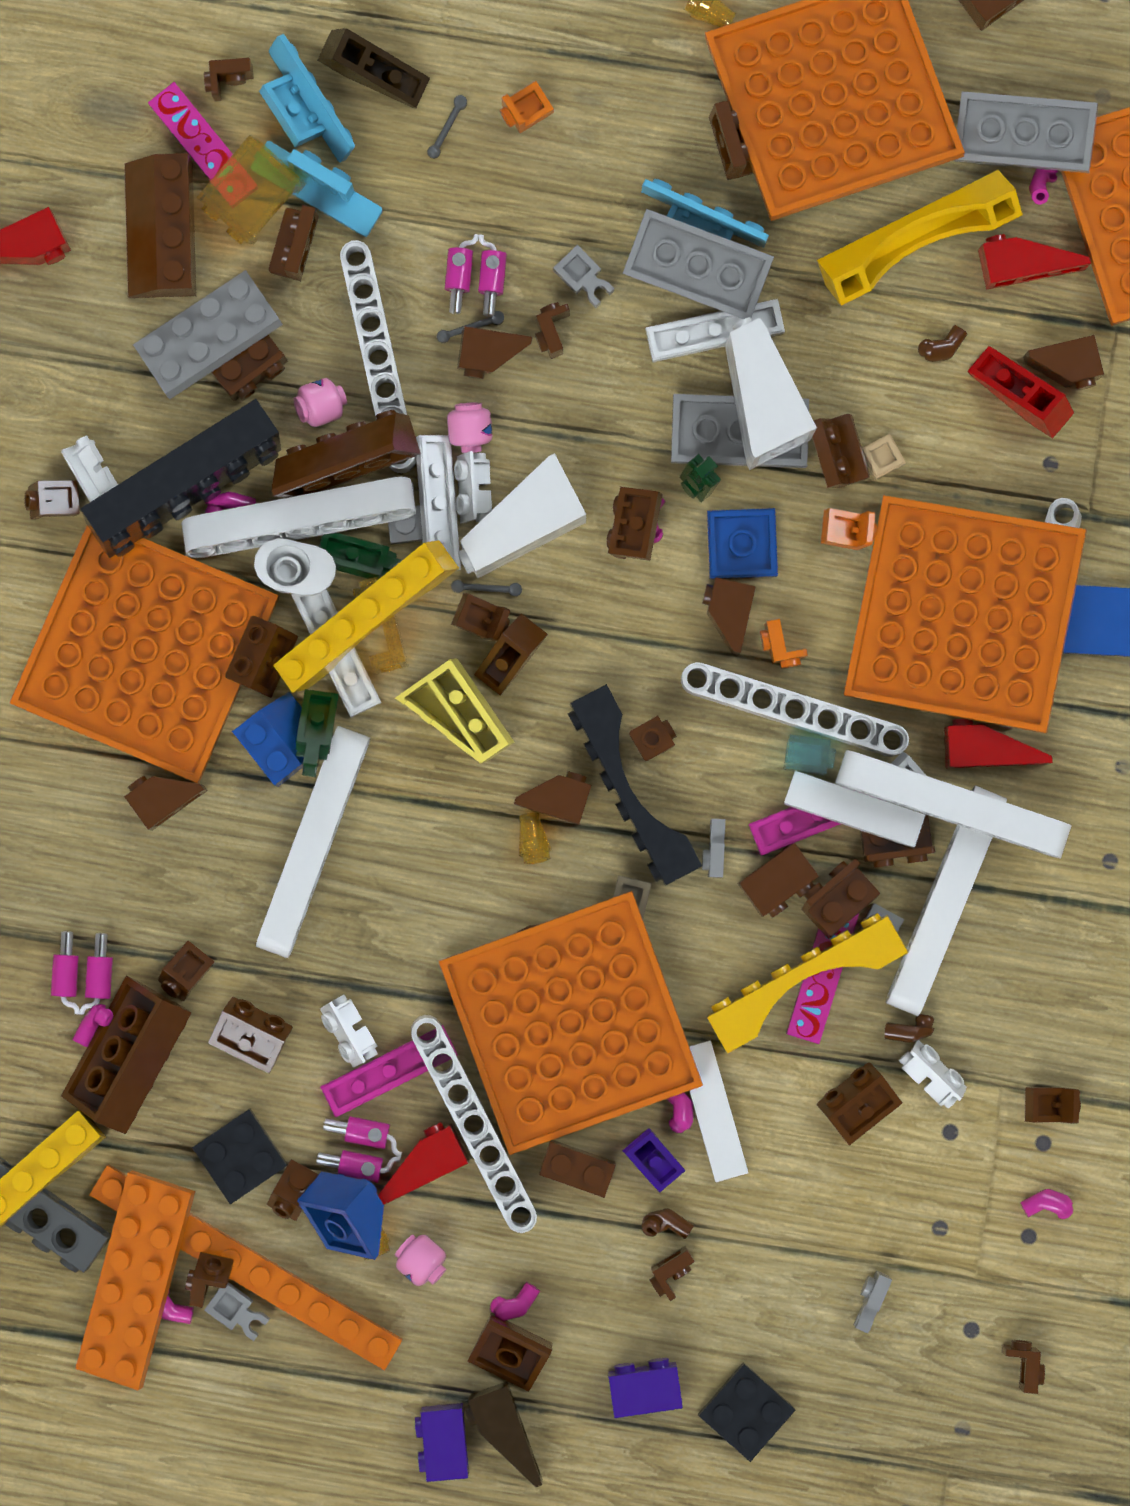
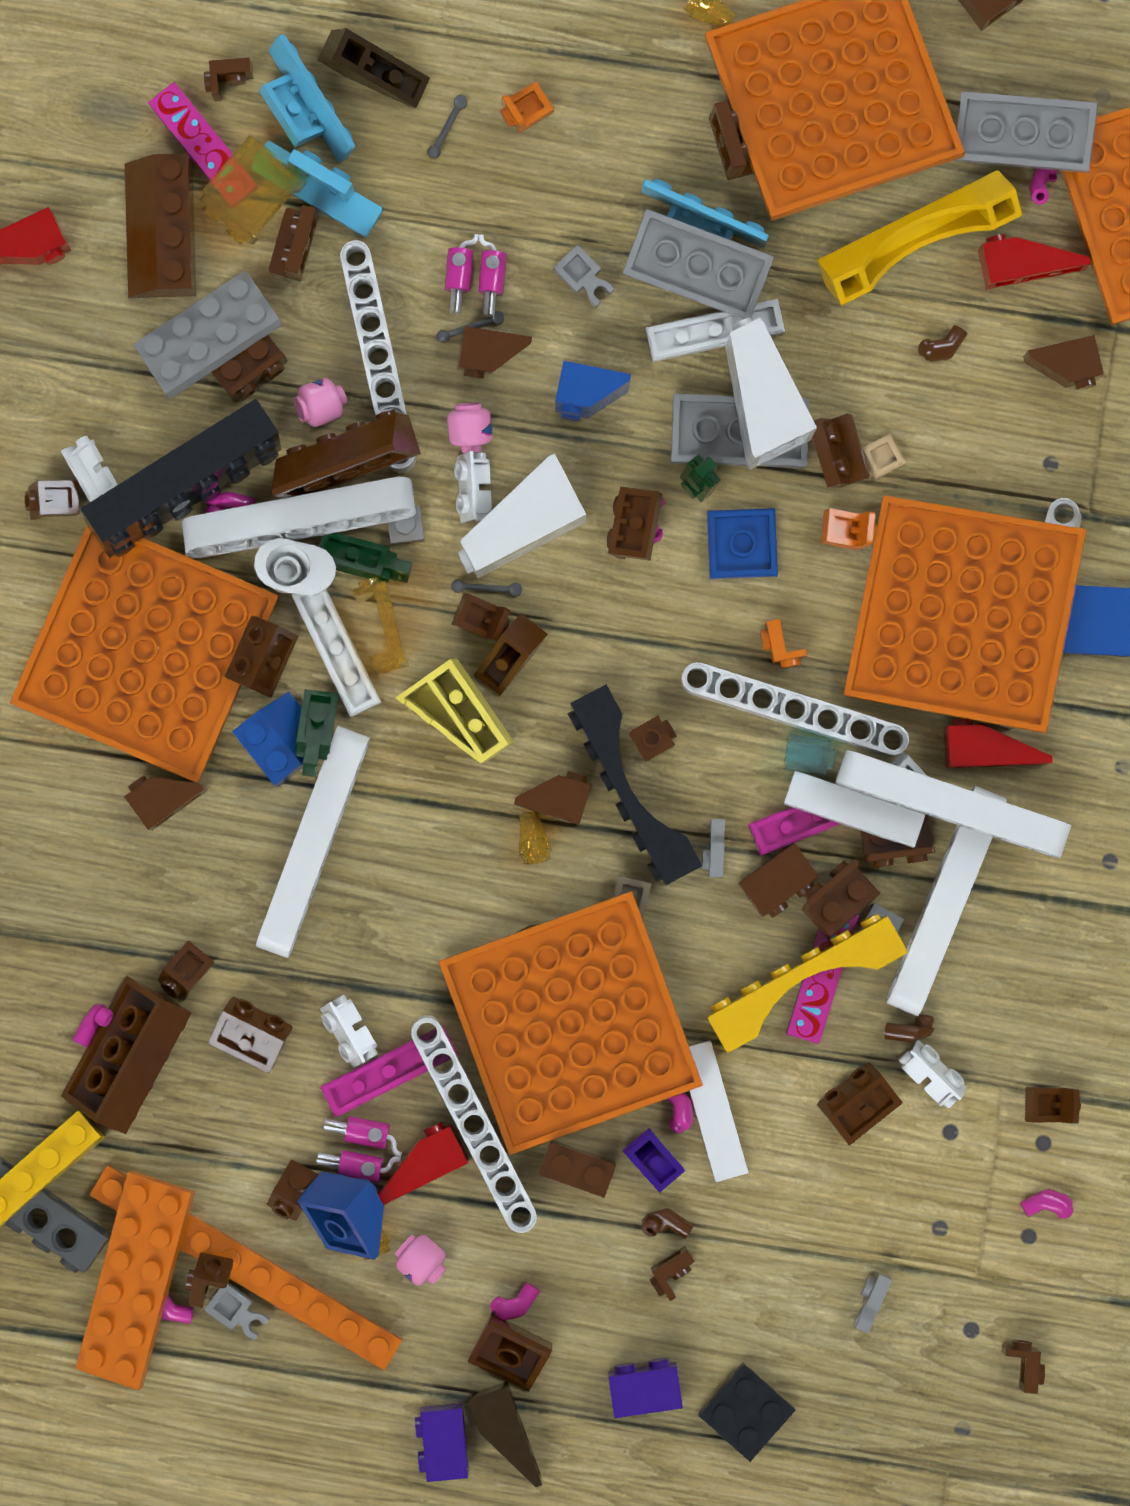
(66, 972): dark pink piece -> none
(240, 1156): black plate -> none
(387, 596): yellow arch -> none
(437, 493): white tile -> none
(548, 337): reddish brown bracket -> none
(587, 390): none -> blue slope
(729, 610): reddish brown slope -> none
(1022, 391): red slope -> none

